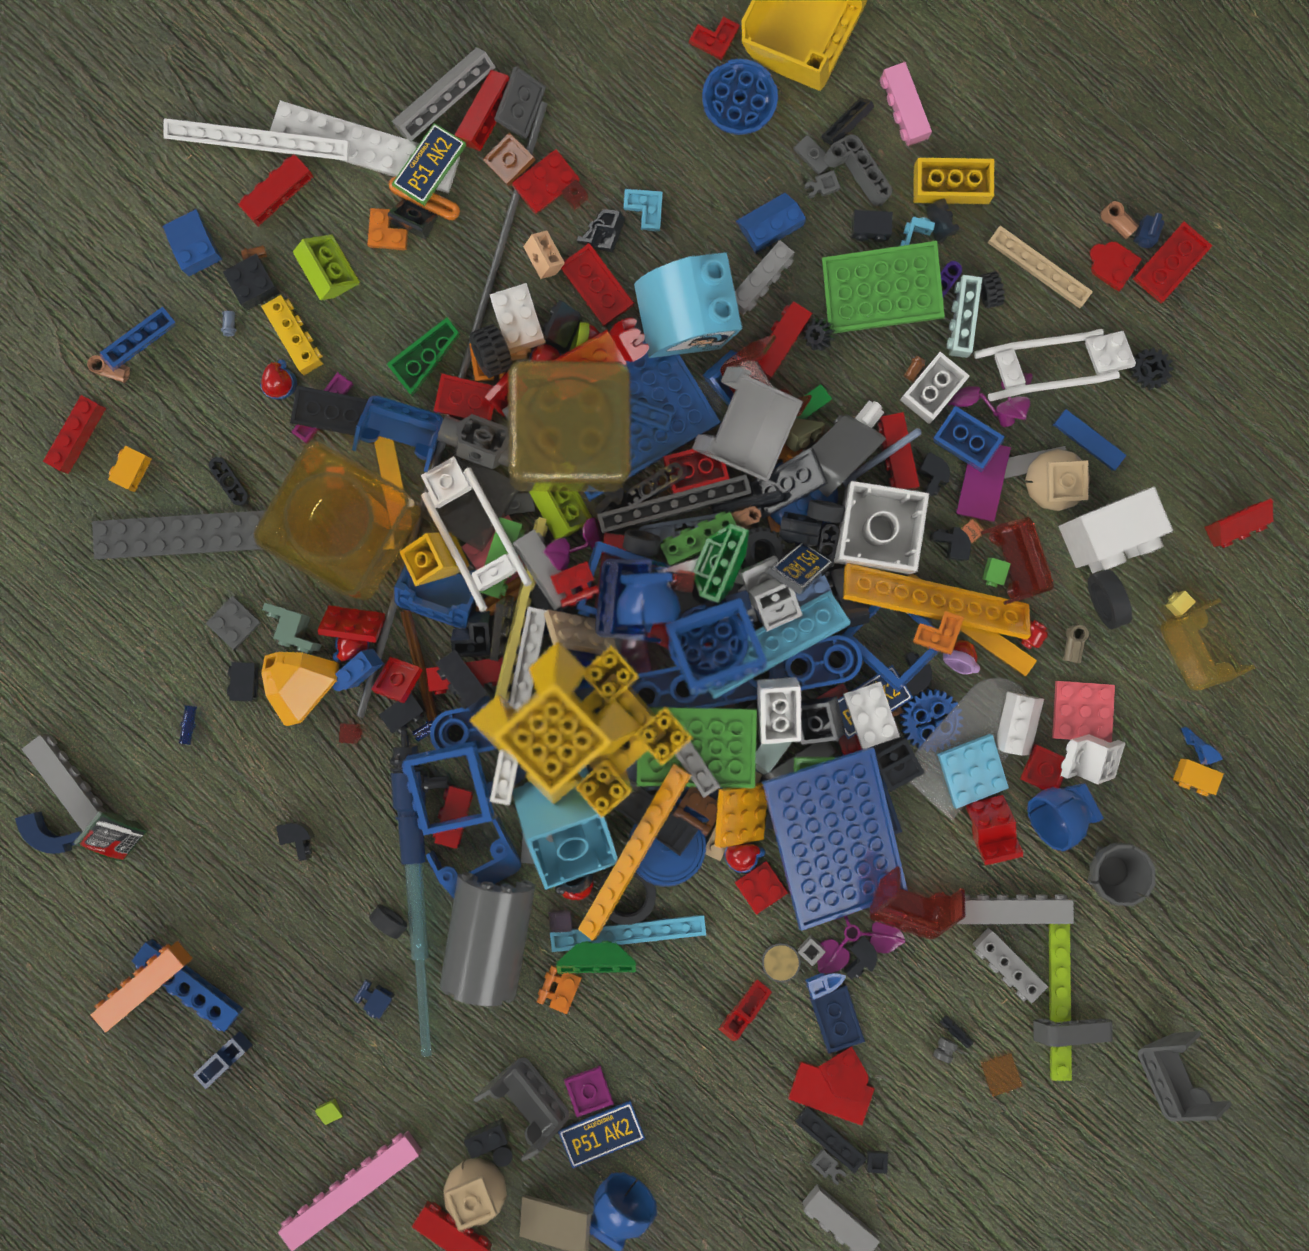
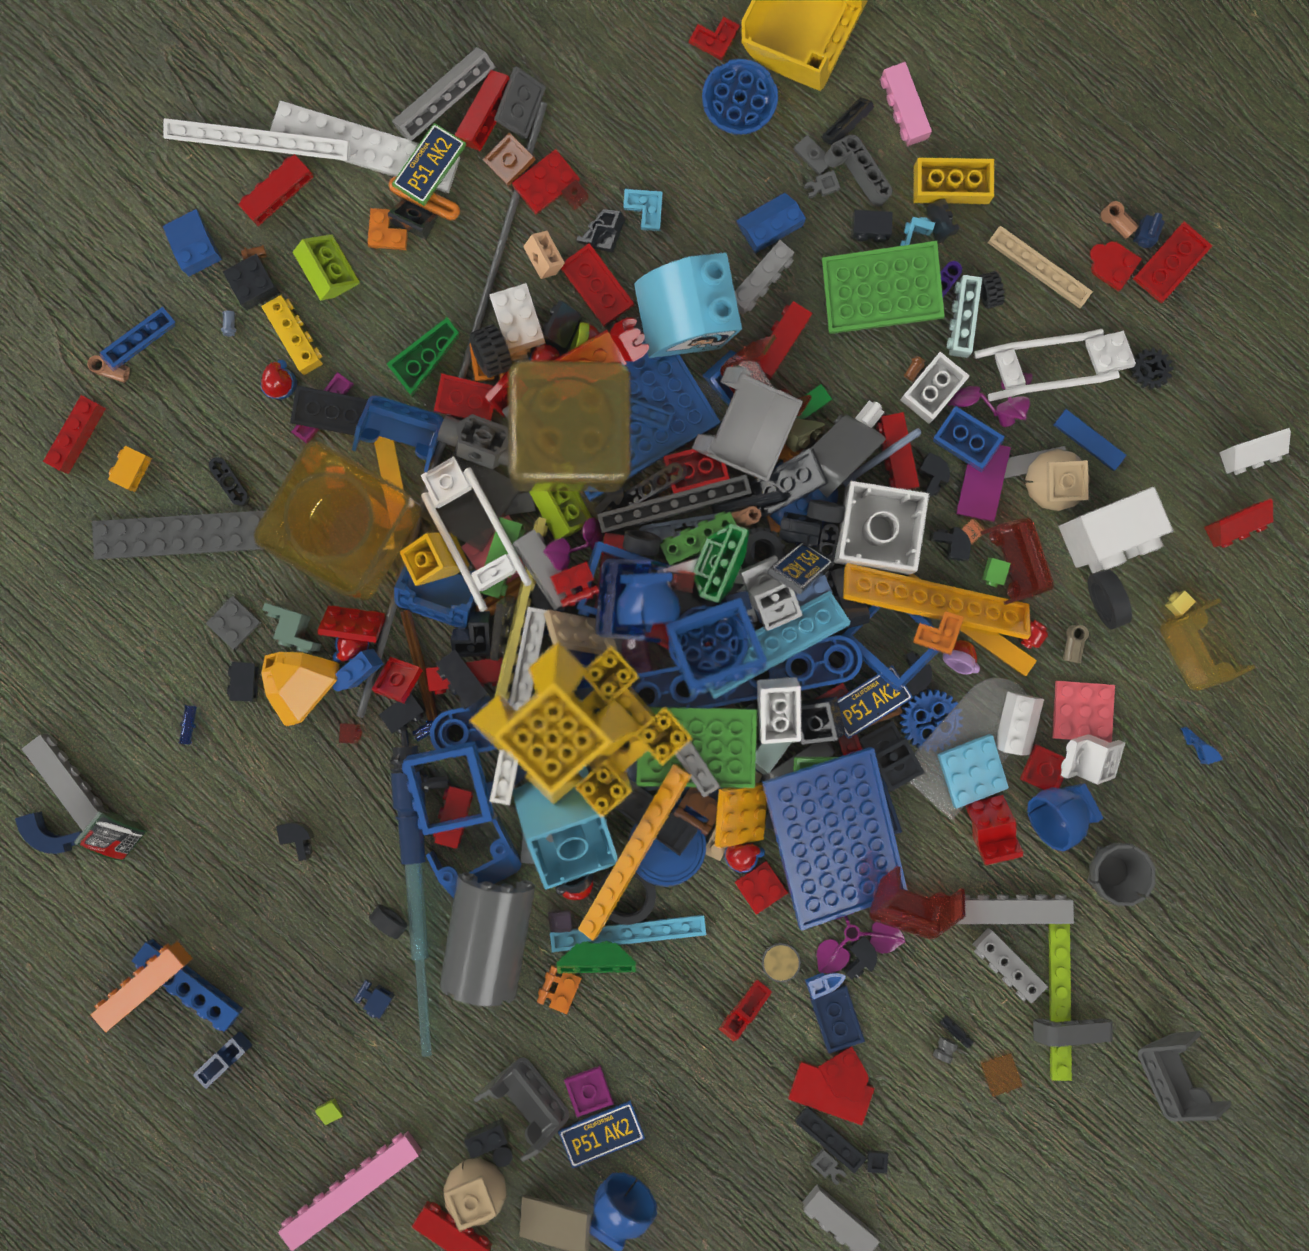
(811, 950): light grey brick -> none
(815, 327): black gear -> none
(871, 715): white plate -> none
(1198, 776): light orange brick -> none
(1256, 452): none -> white slope

